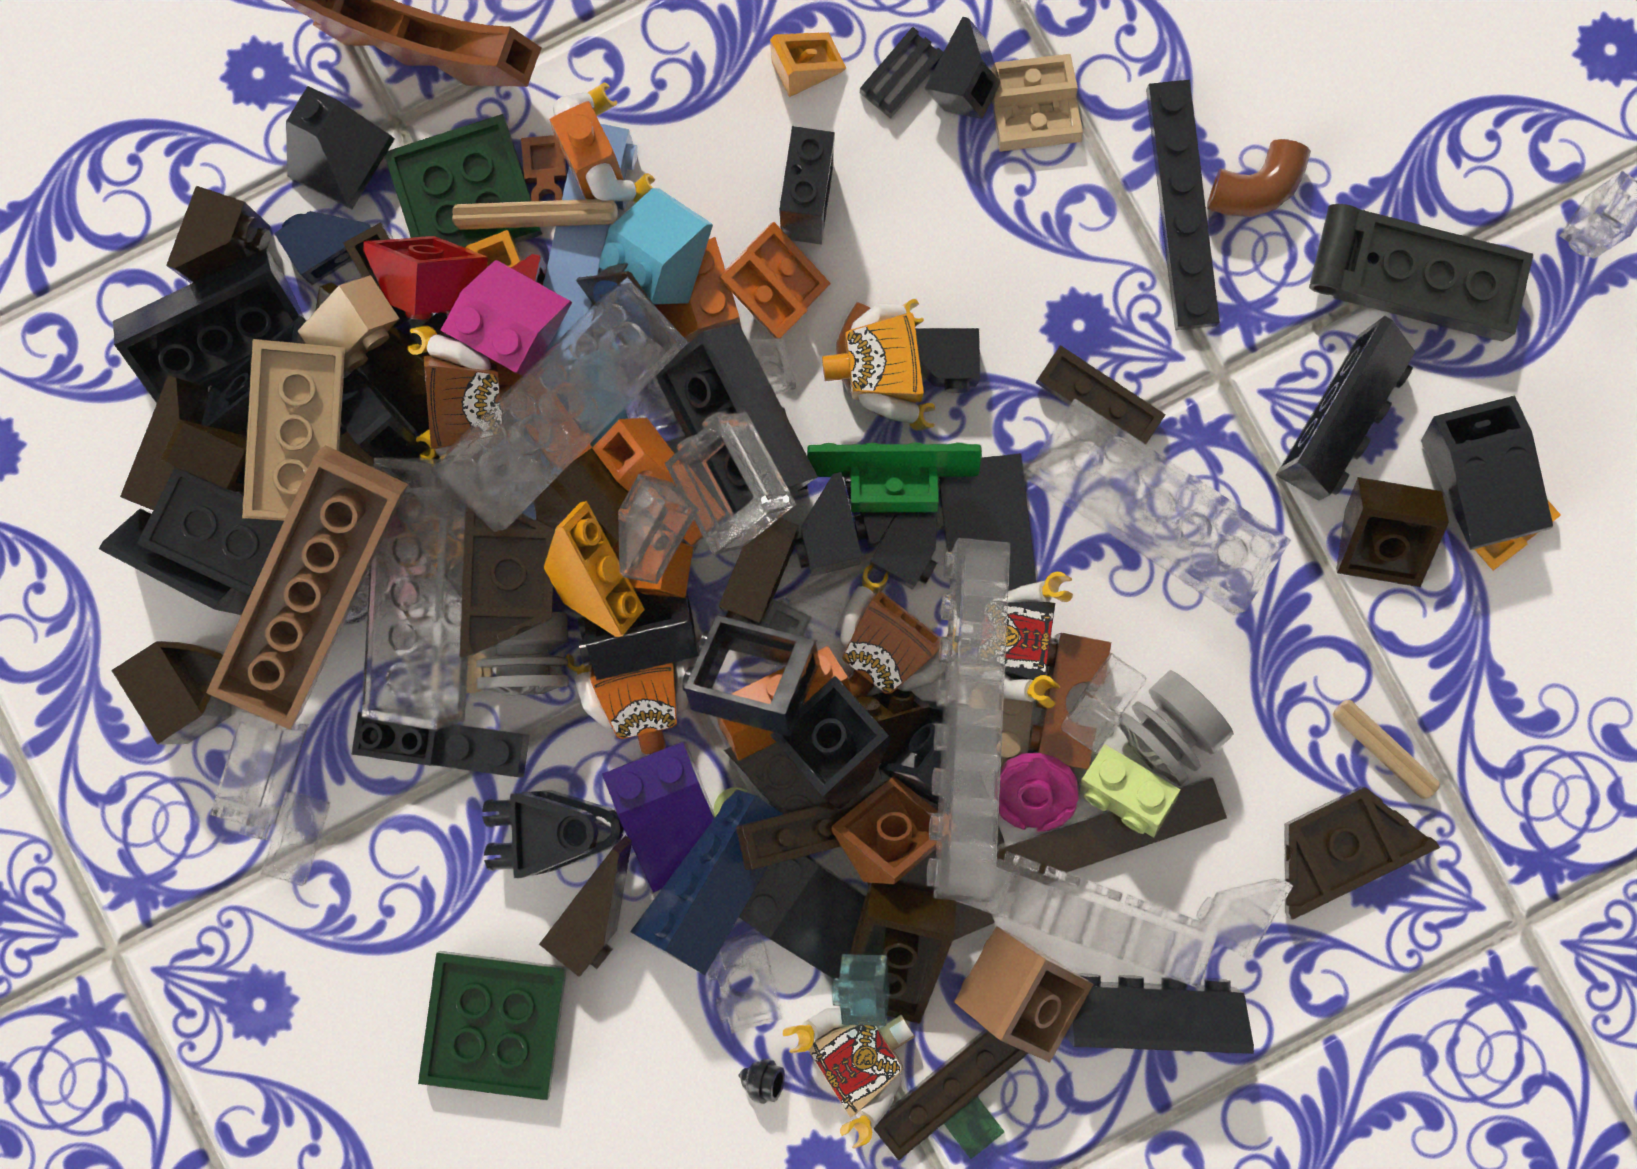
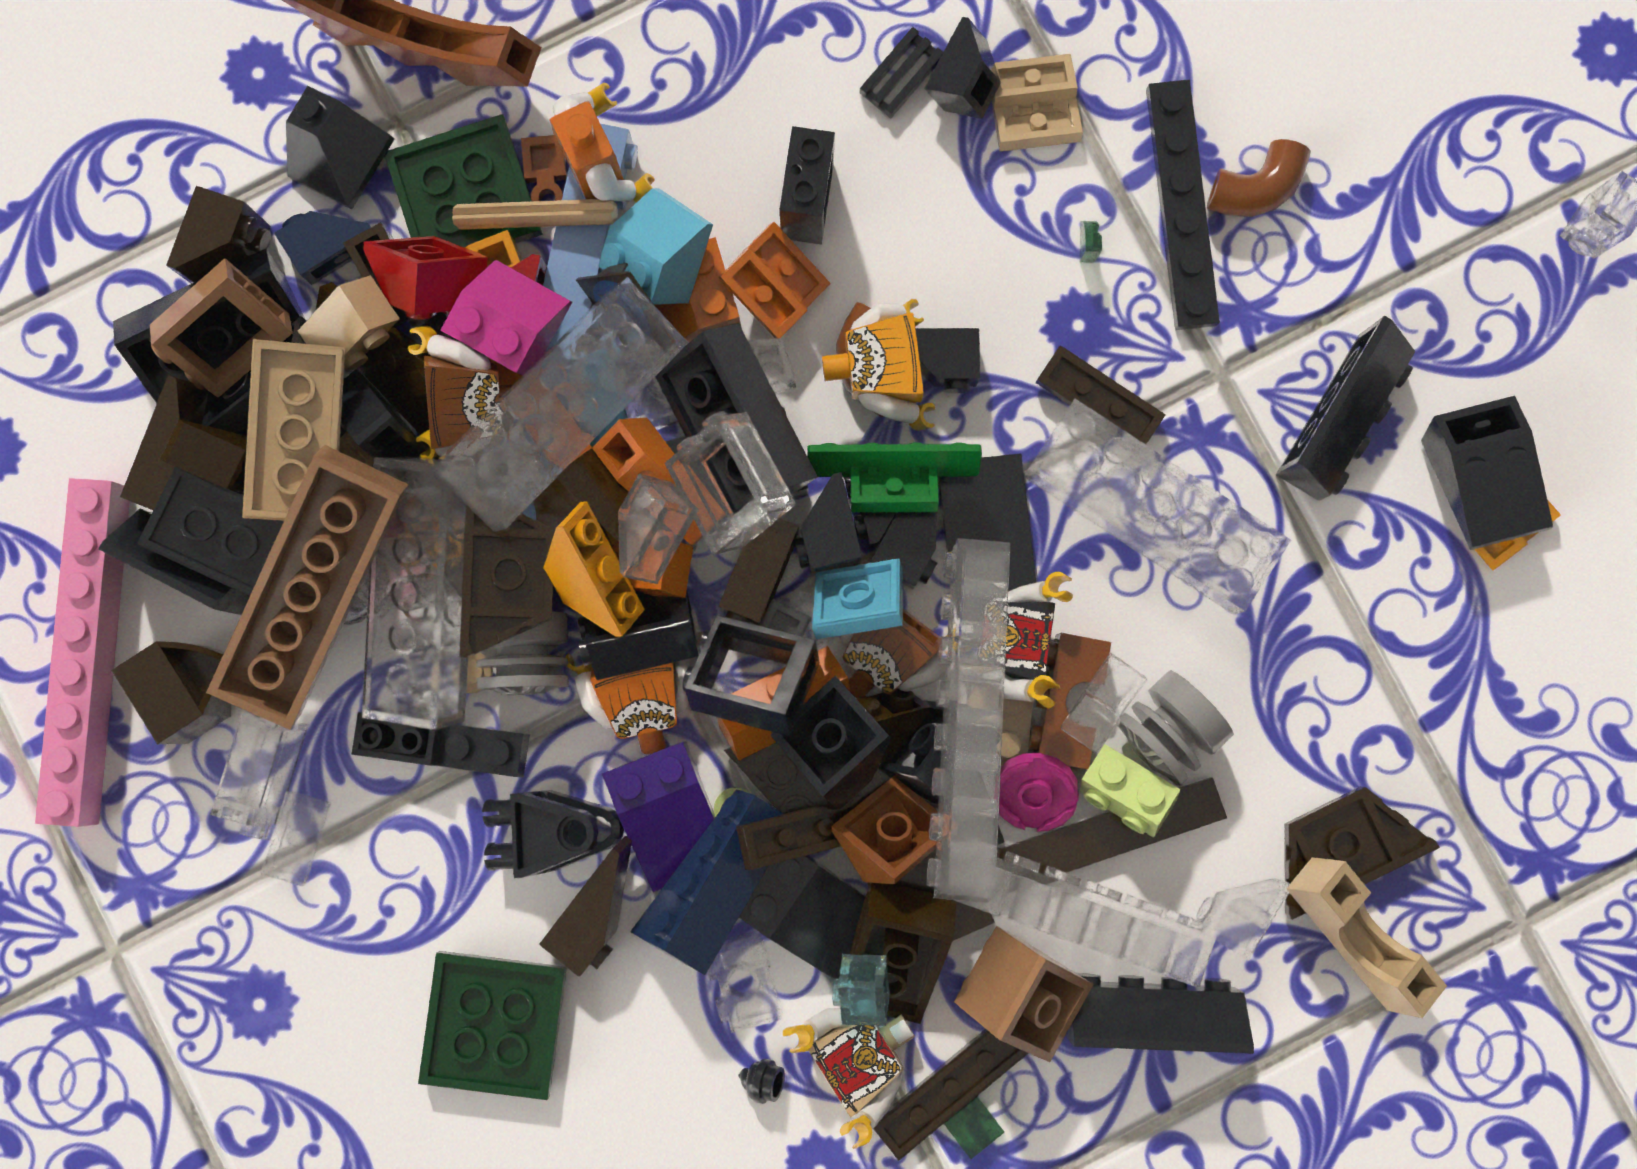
(82, 658): none -> bright pink brick
(246, 296): none -> medium nougat window
(804, 60): light orange slope -> none
(858, 599): none -> medium azure tile
(1089, 241): none -> clear green tile
(1386, 749): tan axle -> none
(1391, 531): dark brown slope -> none
(1393, 973): none -> tan arch
(1421, 272): pearl dark grey hinge -> none

